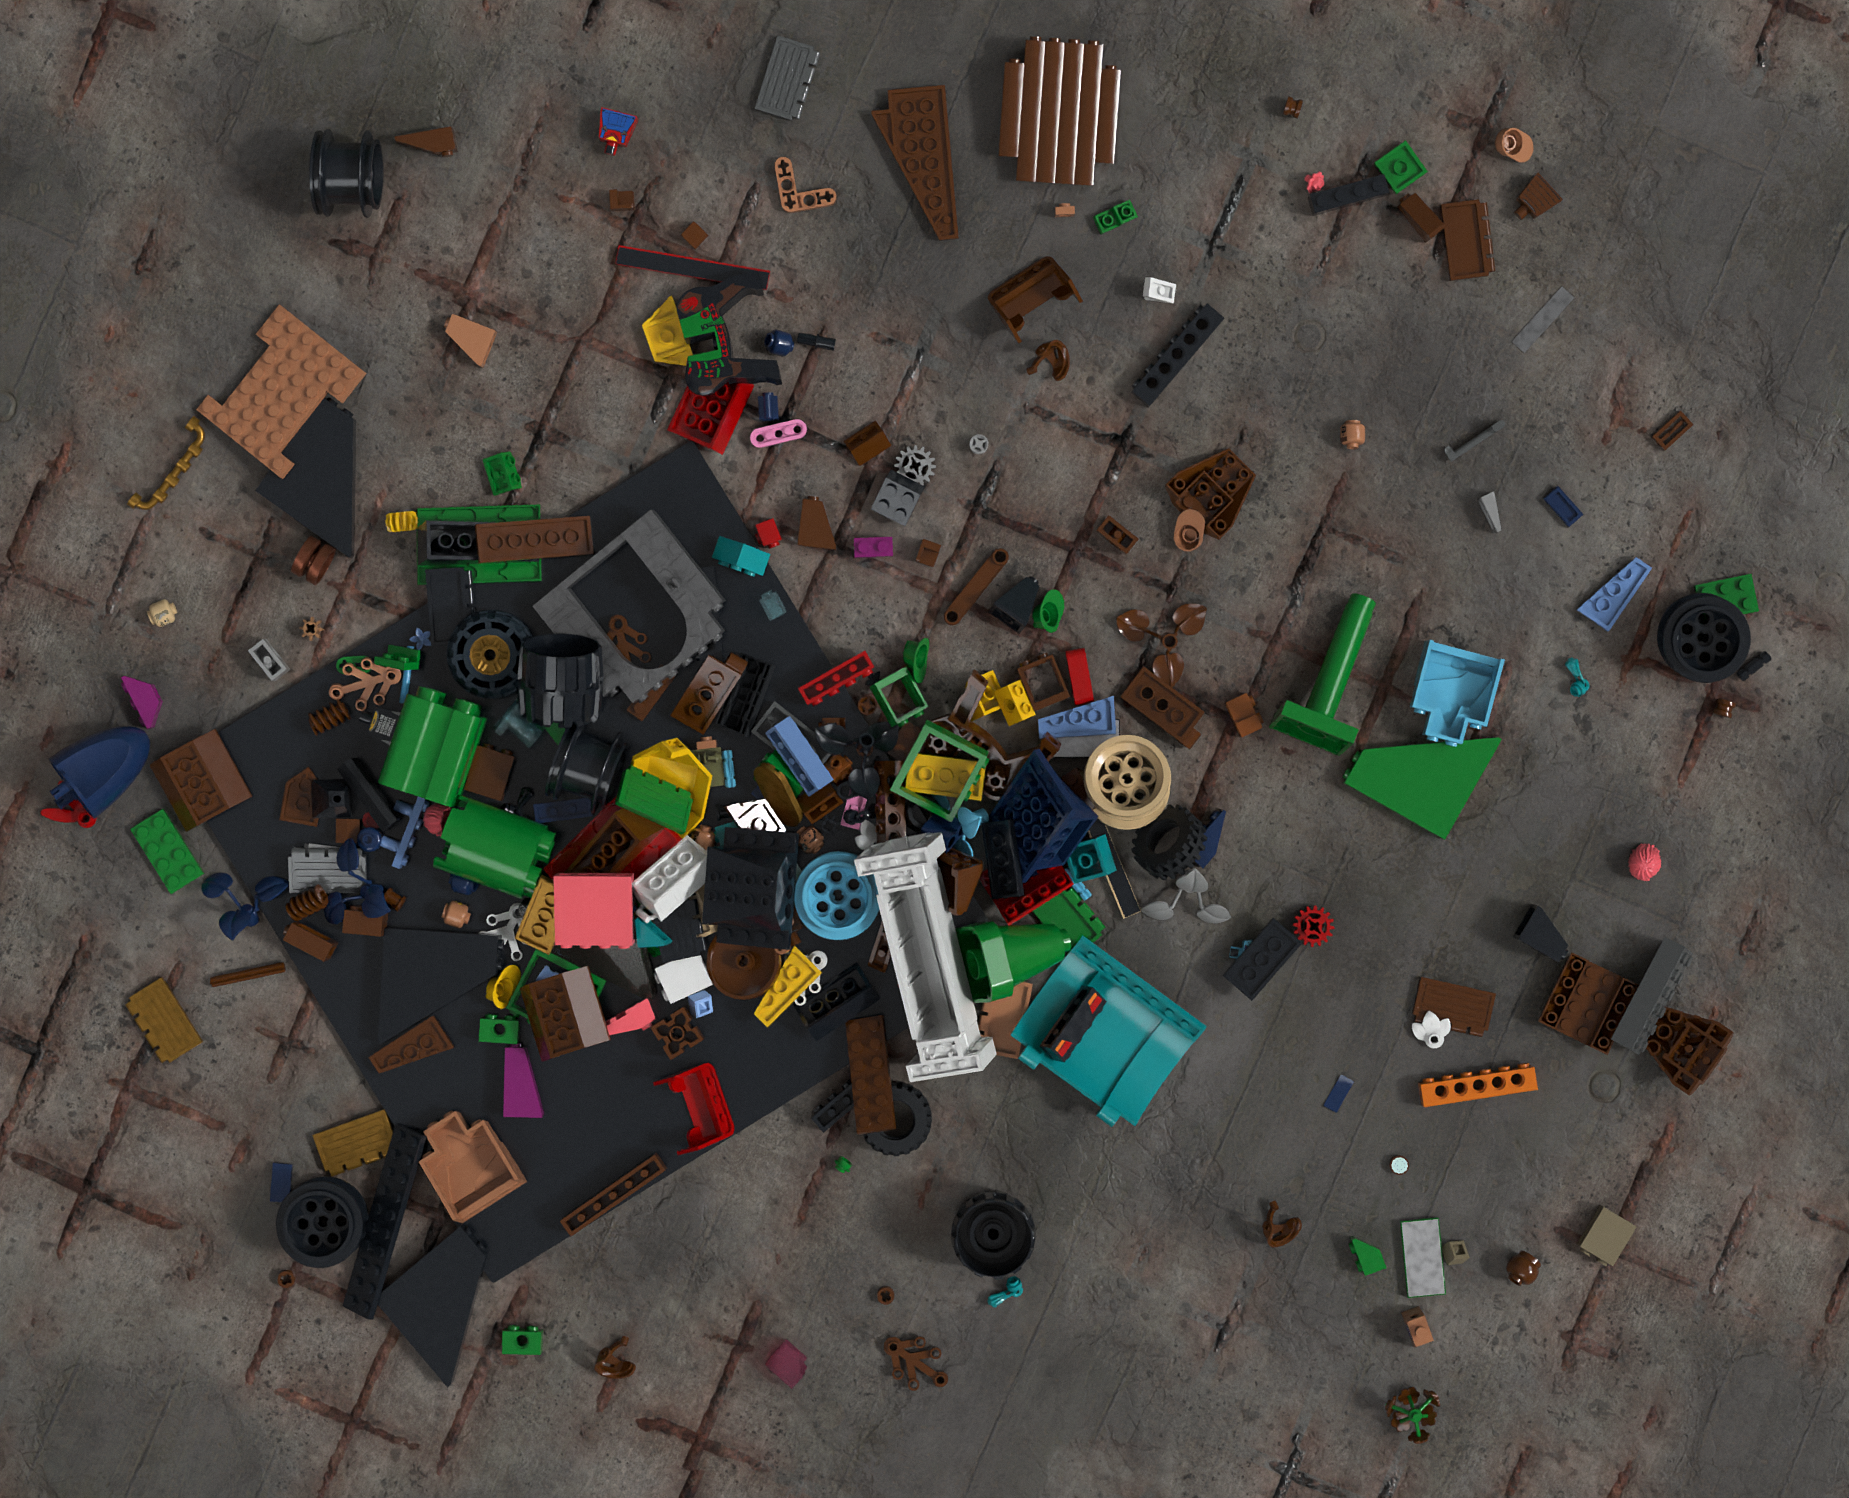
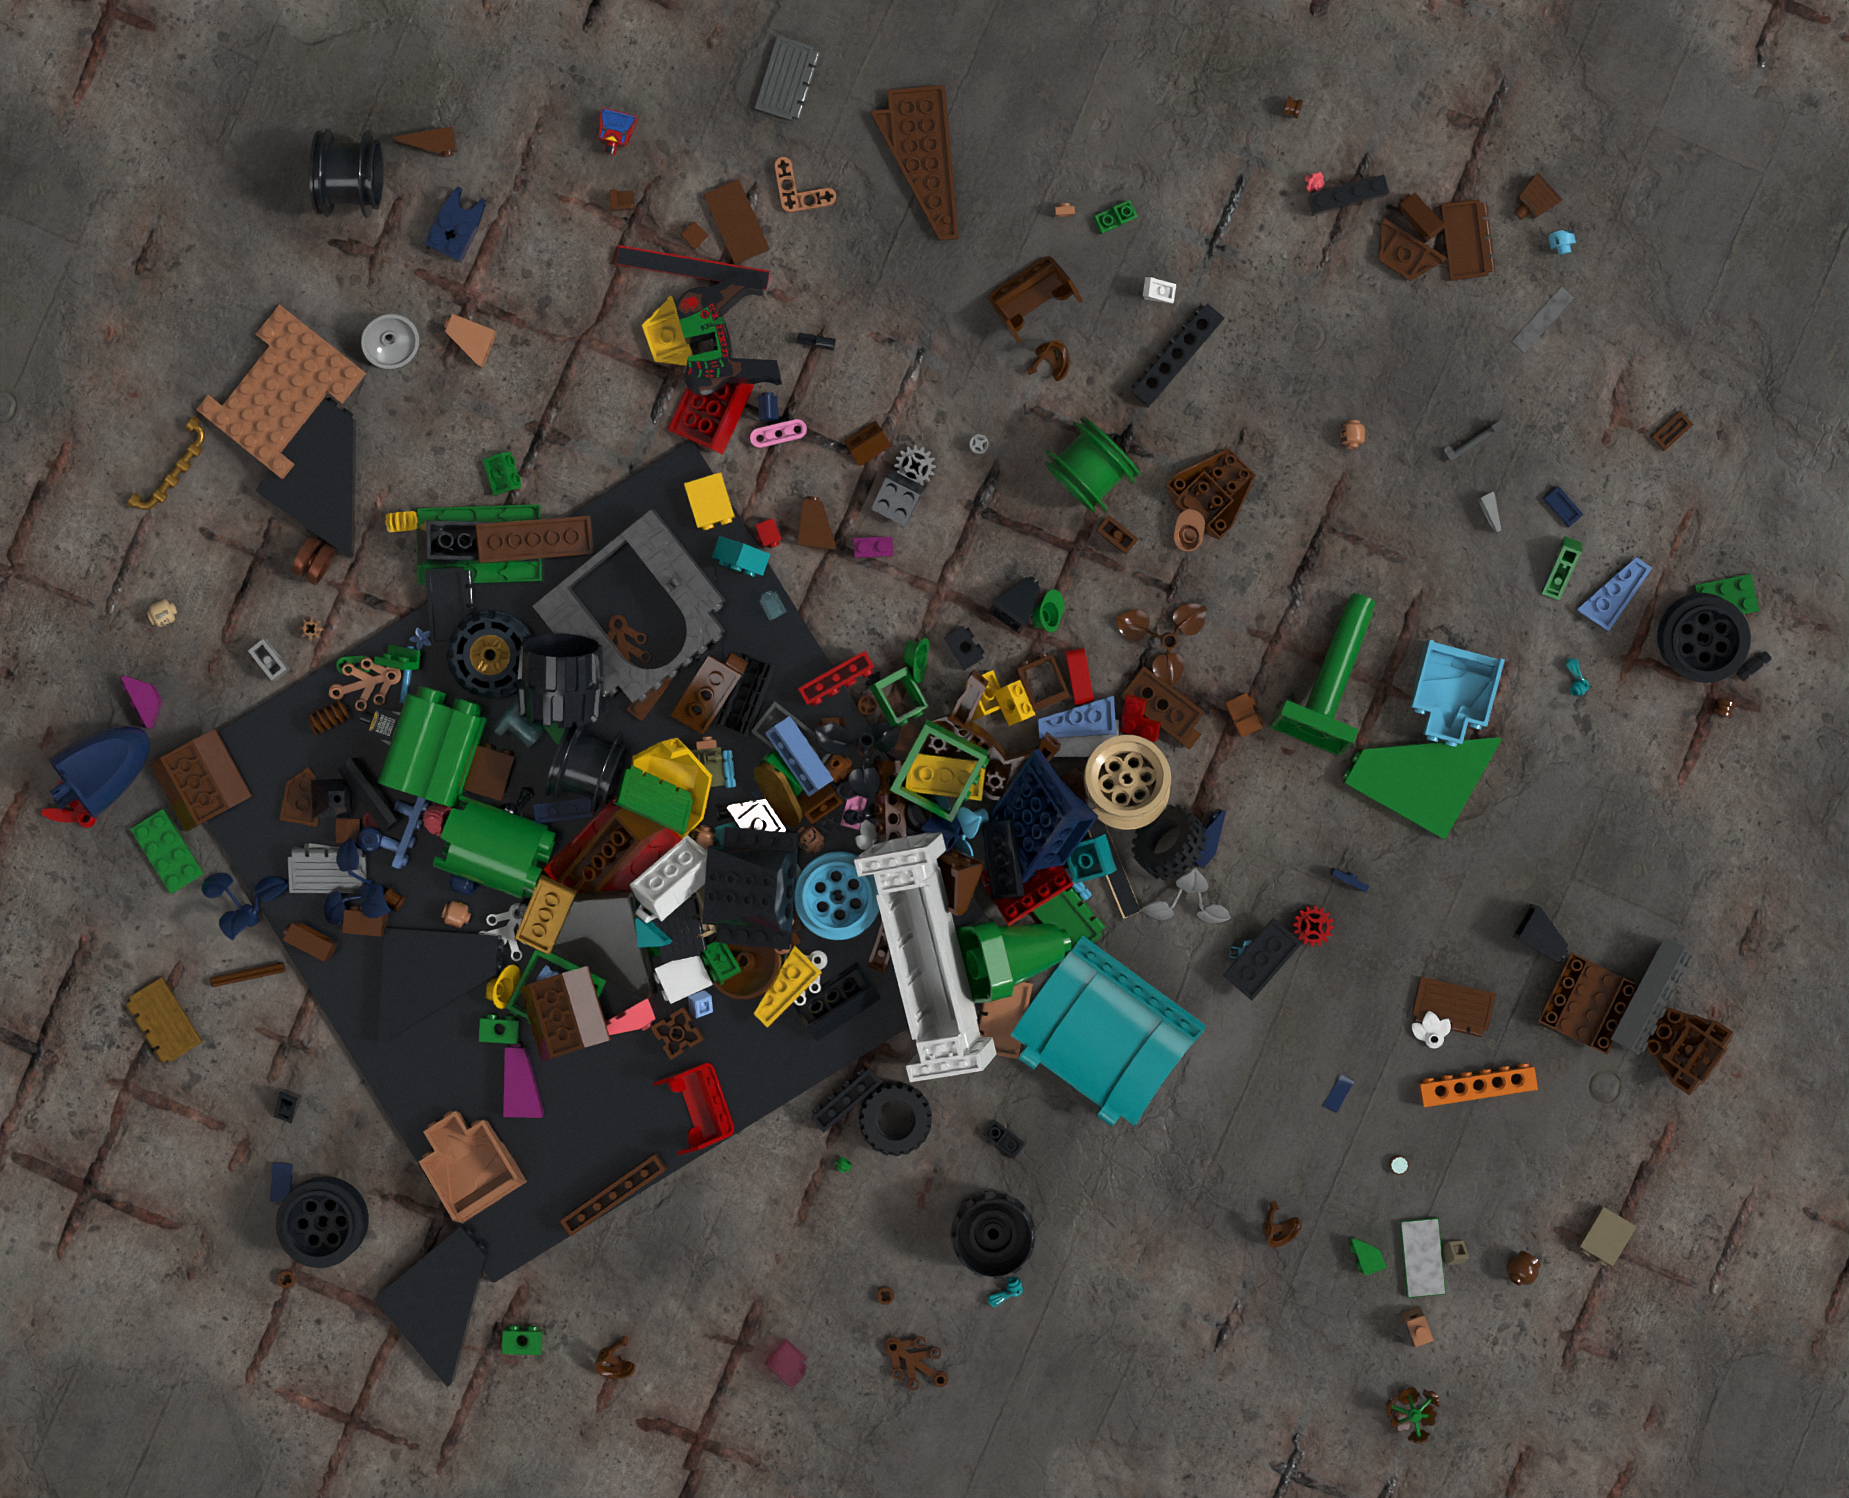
(287, 1105): none -> black slope
(307, 903): reddish brown piece -> none
(354, 1141): pearl gold hinge -> none
(384, 1221): black plate -> none
(394, 351): none -> light grey dish
(414, 1045): reddish brown wing -> none
(457, 220): none -> dark blue brick
(593, 910): coral panel -> none
(709, 501): none -> yellow panel
(720, 962): none -> green bracket
(736, 222): none -> reddish brown tile
(779, 342): dark blue head -> none
(870, 1075): reddish brown plate -> none
(928, 553): reddish brown panel -> none
(965, 659): none -> black brick
(976, 586): reddish brown piece -> none
(1004, 1139): none -> black slope
(1059, 111): reddish brown panel -> none
(1073, 1023): black brick -> none
(1091, 466): none -> green wheel
(1134, 722): none -> red plate
(1350, 879): none -> dark blue plate
(1400, 167): green plate -> none
(1405, 253): none -> reddish brown wing
(1514, 144): nougat cap -> none
(1561, 241): none -> medium azure piece
(1562, 567): none -> green slope
(1644, 862): coral hair -> none

